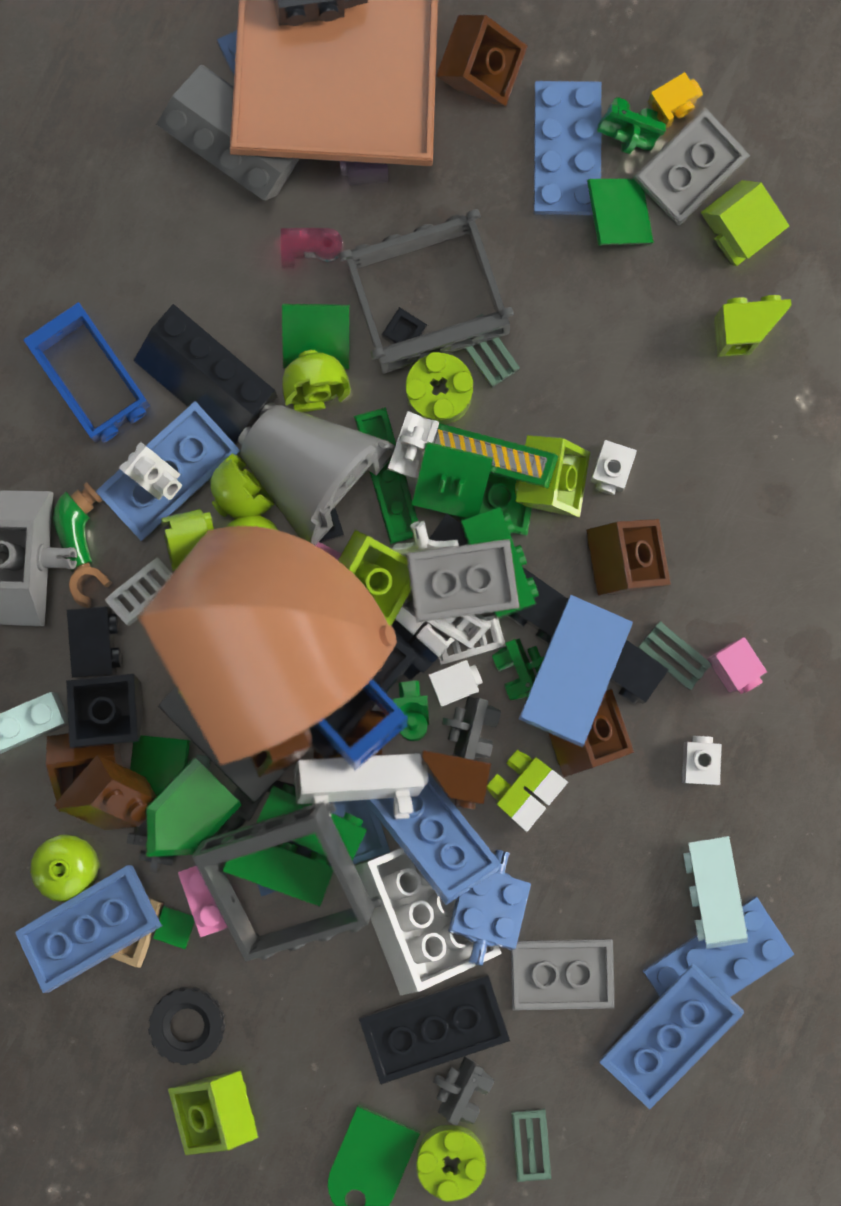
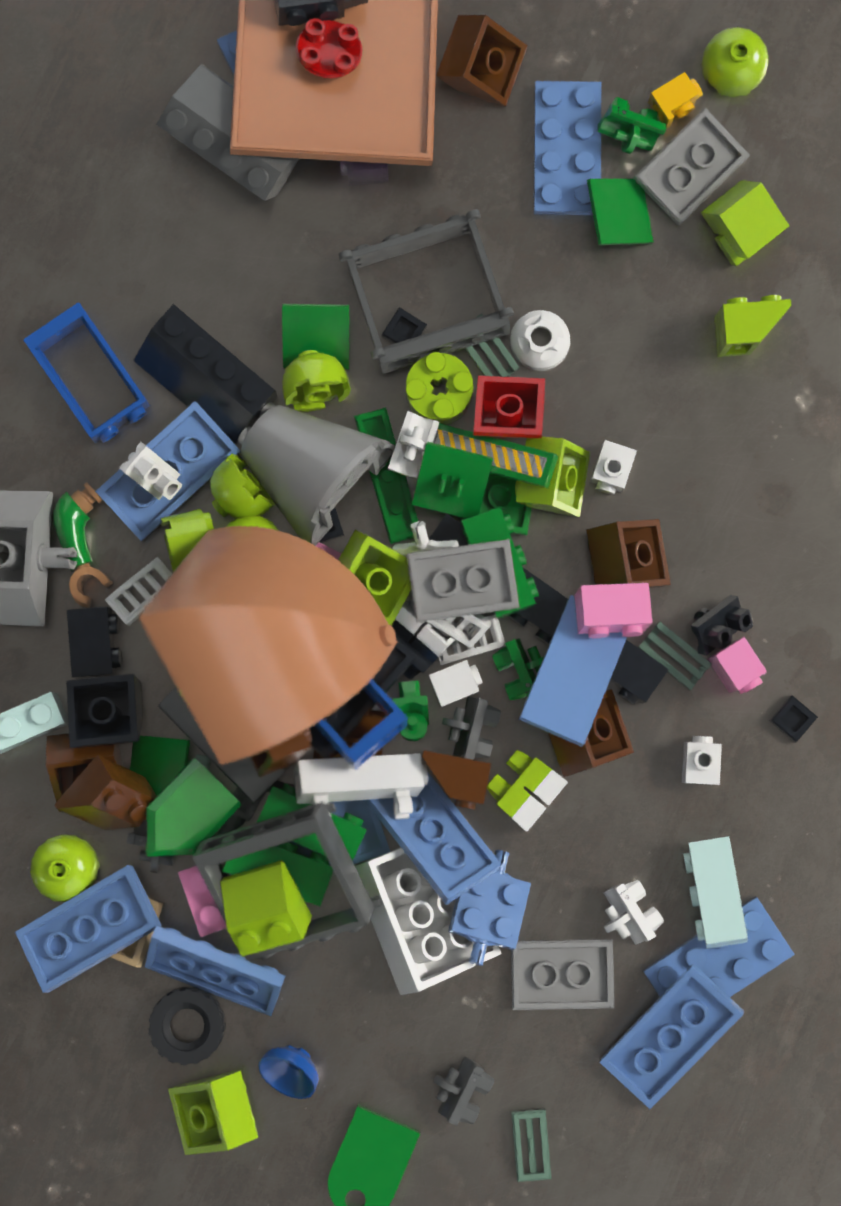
(175, 928): green tile -> none
(214, 970): none -> medium blue plate
(264, 908): none -> lime slope
(289, 1071): none -> blue piece
(309, 243): clear pink leg -> none
(329, 48): none -> red dish
(434, 1029): black plate -> none
(449, 1182): lime brick -> none
(509, 407): none -> red slope
(539, 357): none -> white piece
(613, 609): none -> bright pink brick
(627, 916): none -> white hips
(716, 626): none -> black hips
(735, 61): none -> lime cylinder
(793, 718): none -> black tile

